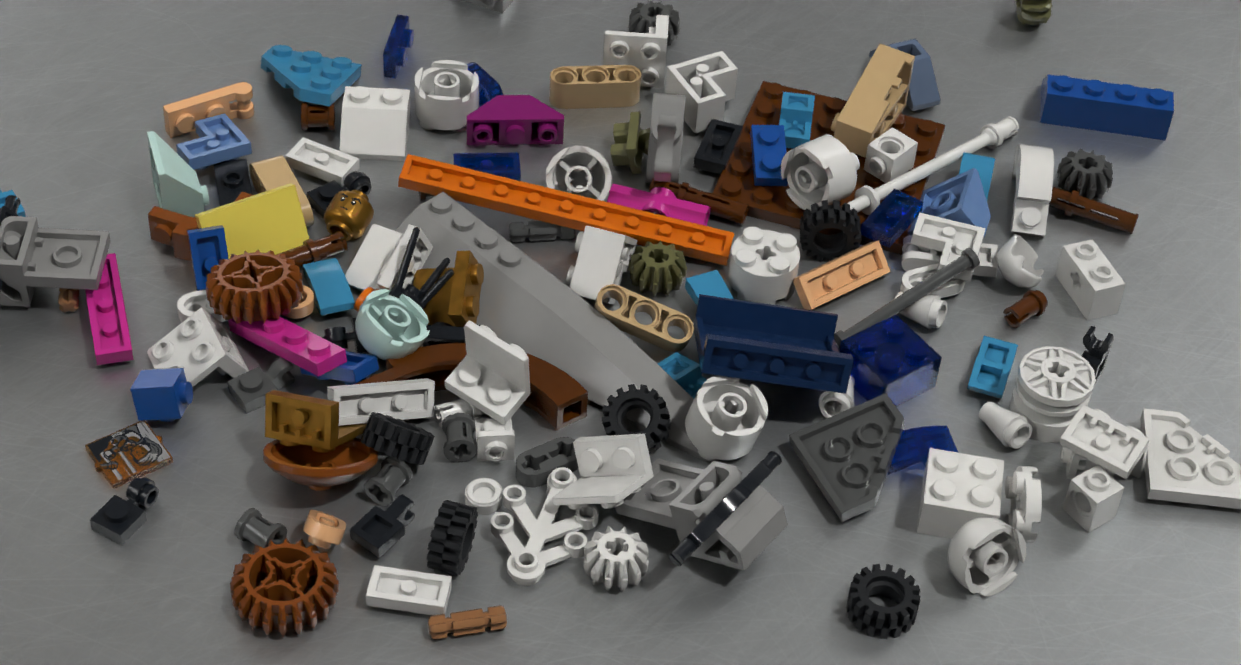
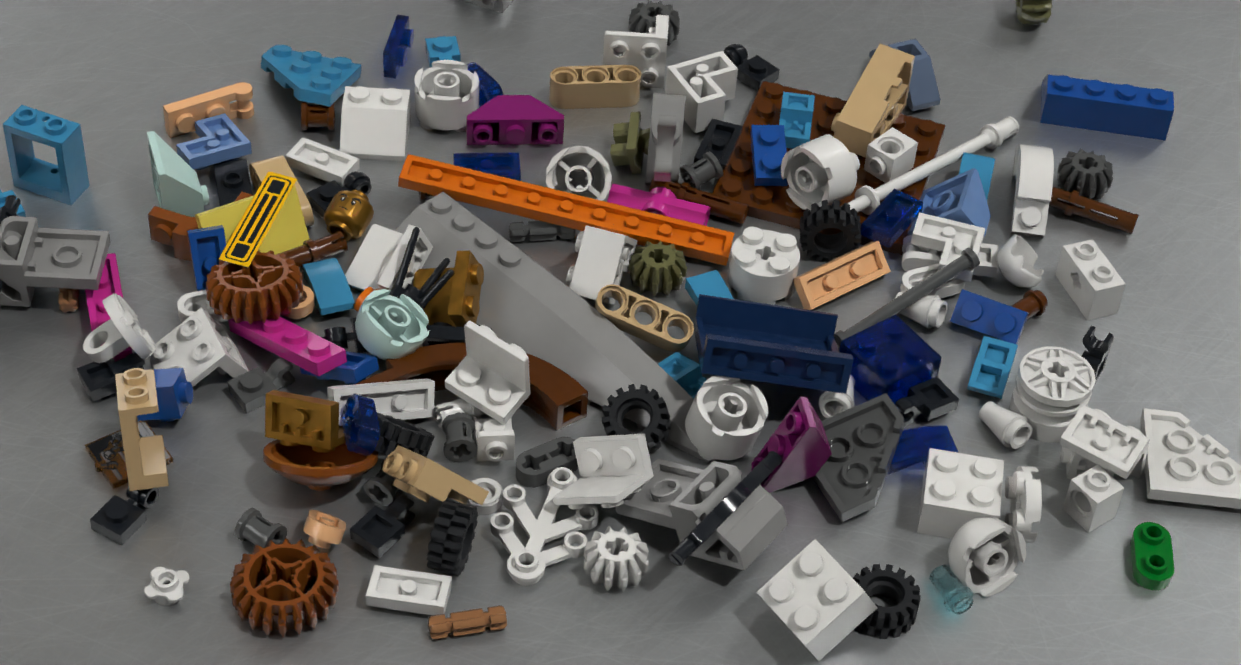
(58, 182): none -> dark azure window
(100, 377): none -> black plate
(118, 333): none -> white tile
(144, 455): none -> tan panel
(172, 591): none -> white plate
(257, 219): none -> sticker
(360, 425): none -> clear blue beam
(428, 479): none -> tan plate
(442, 49): none -> dark azure plate
(702, 171): none -> dark grey bush
(751, 71): none -> black plate
(800, 444): none -> magenta slope
(817, 599): none -> white brick
(927, 398): none -> black plate
(956, 596): none -> clear light blue pin
(989, 317): none -> blue plate
(1151, 548): none -> green plate

